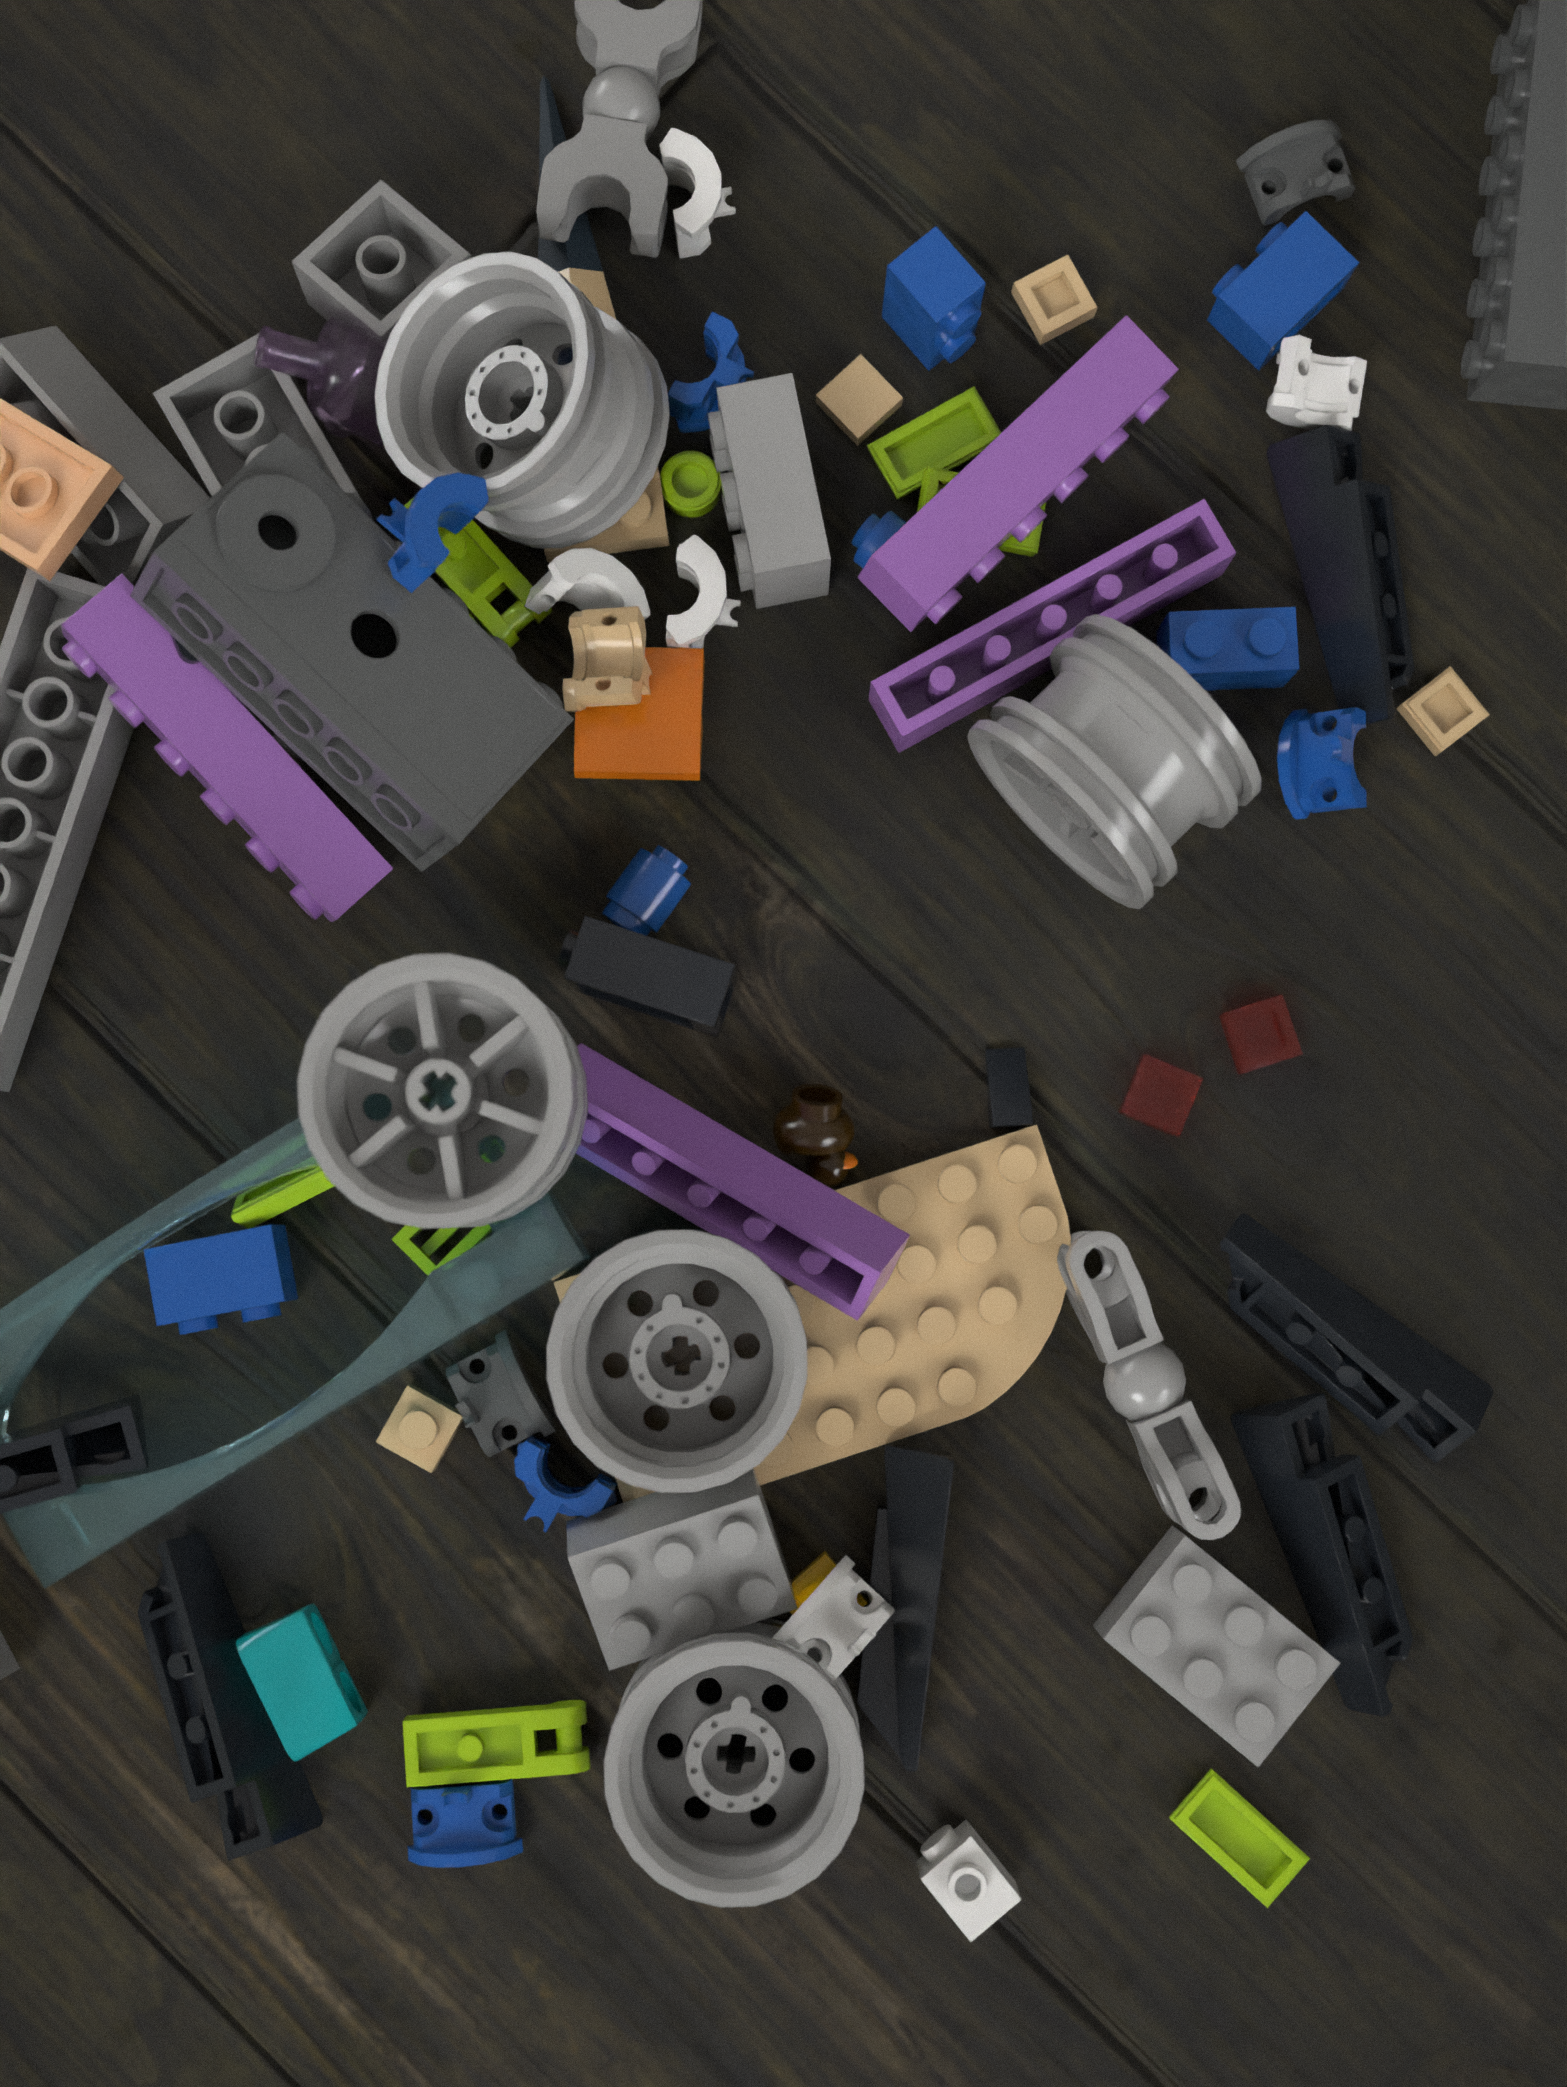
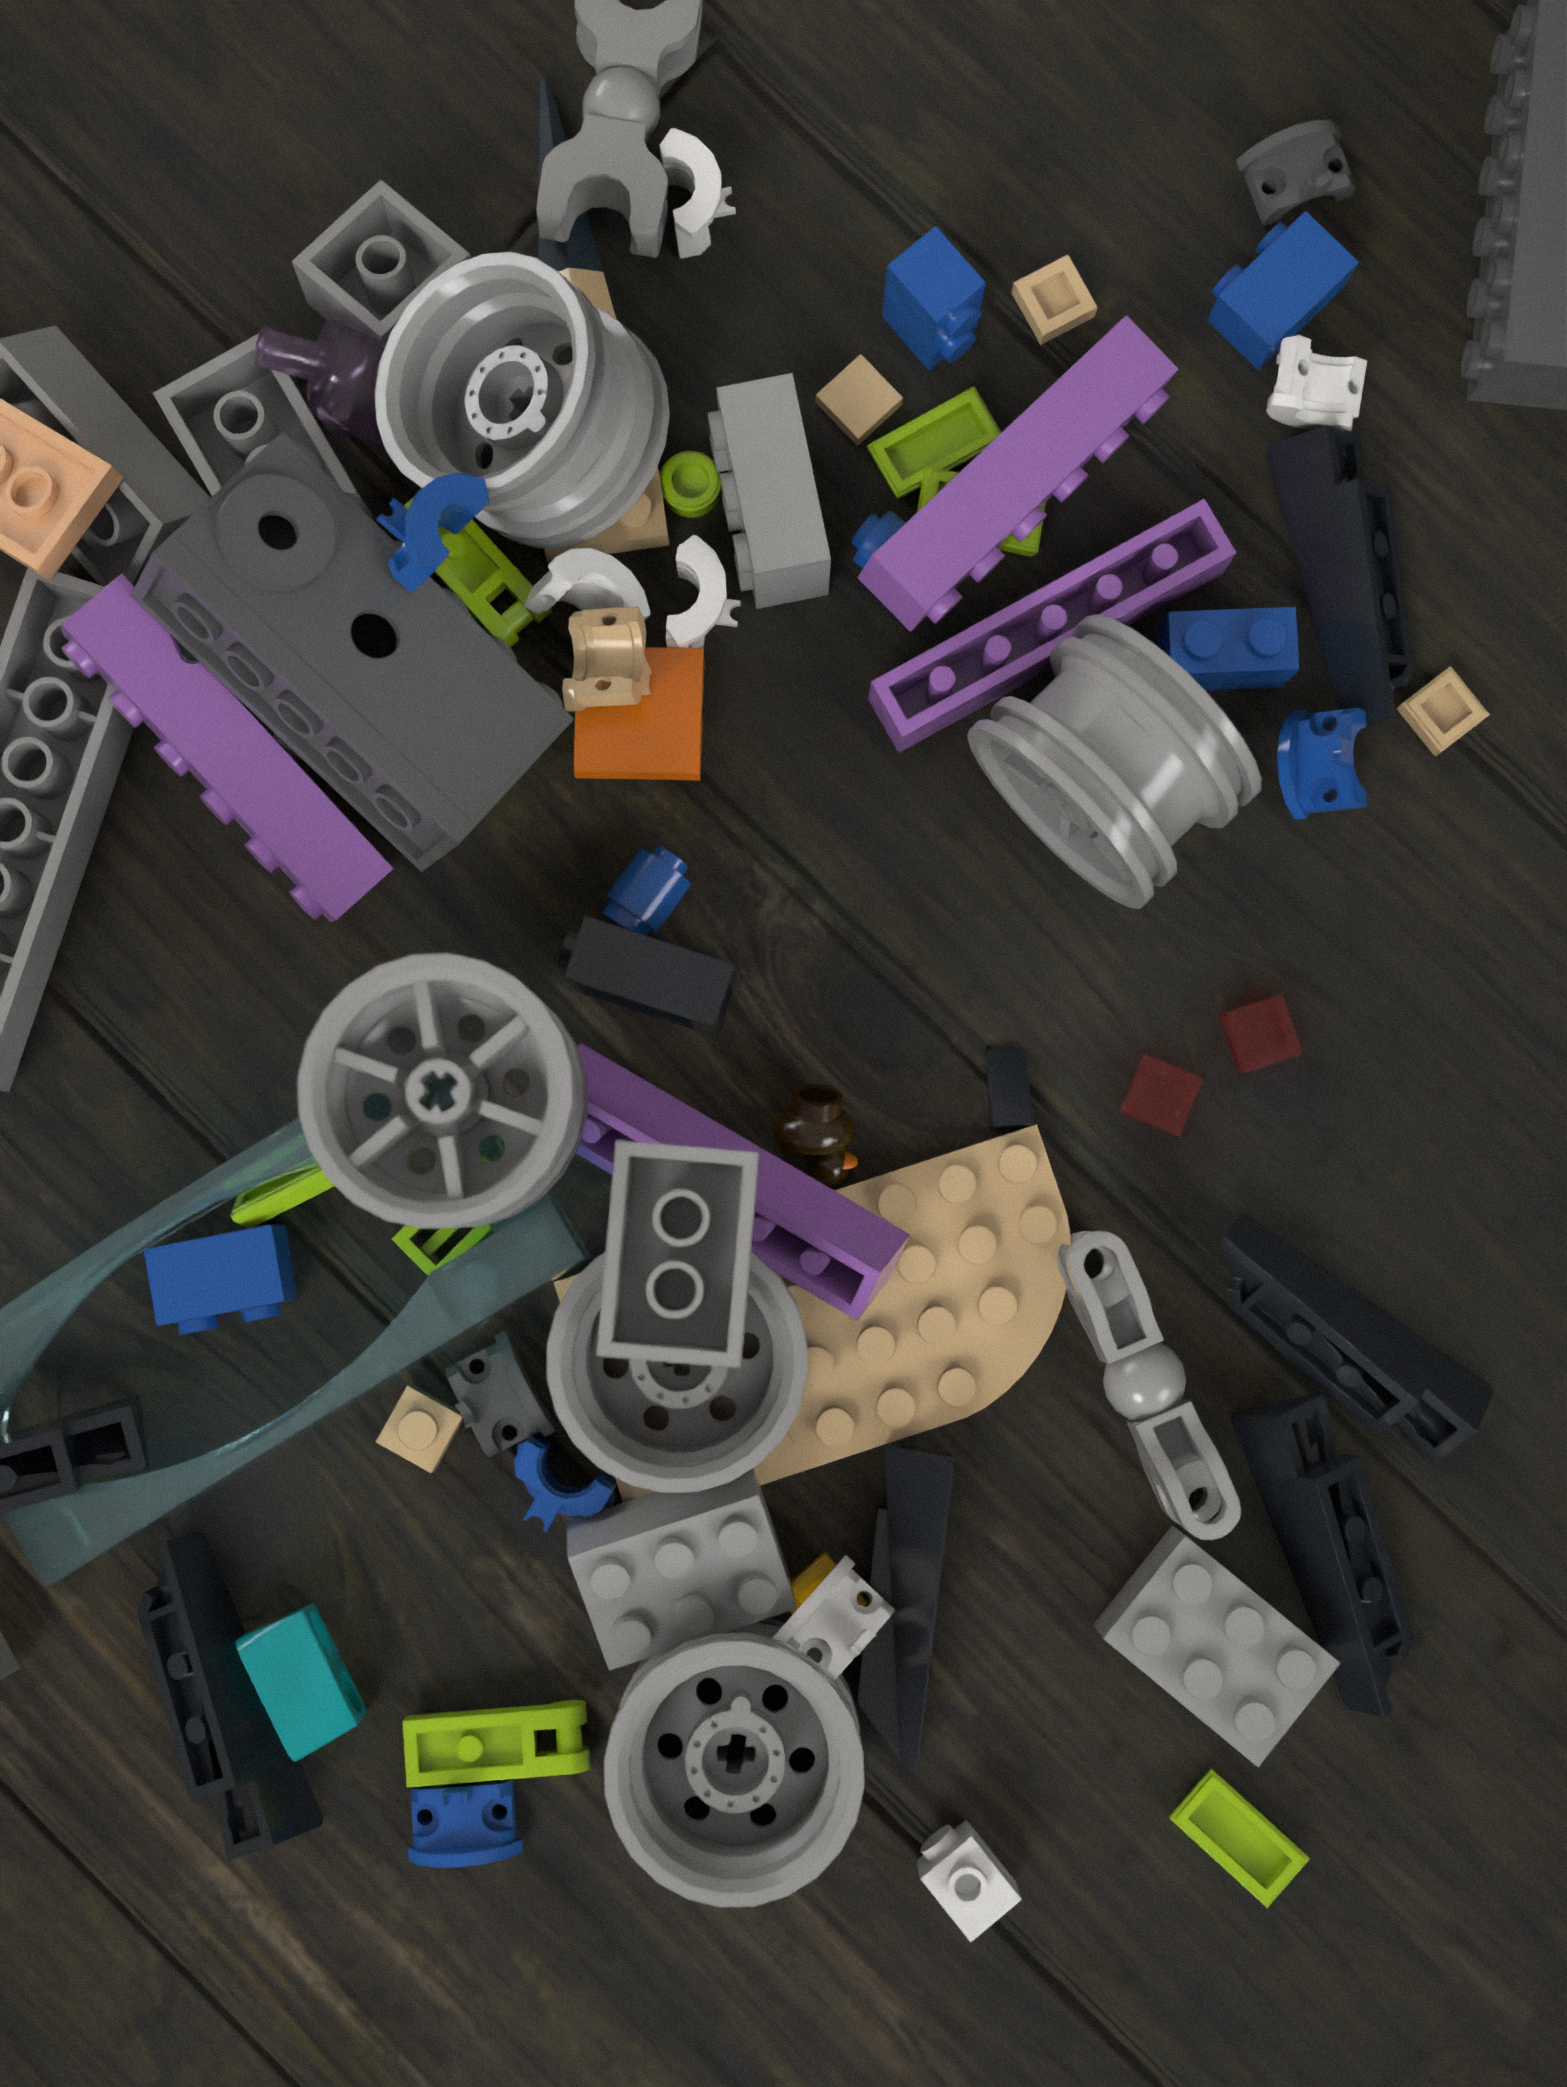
(678, 1254): none -> light grey brick
(693, 401): blue piece -> none

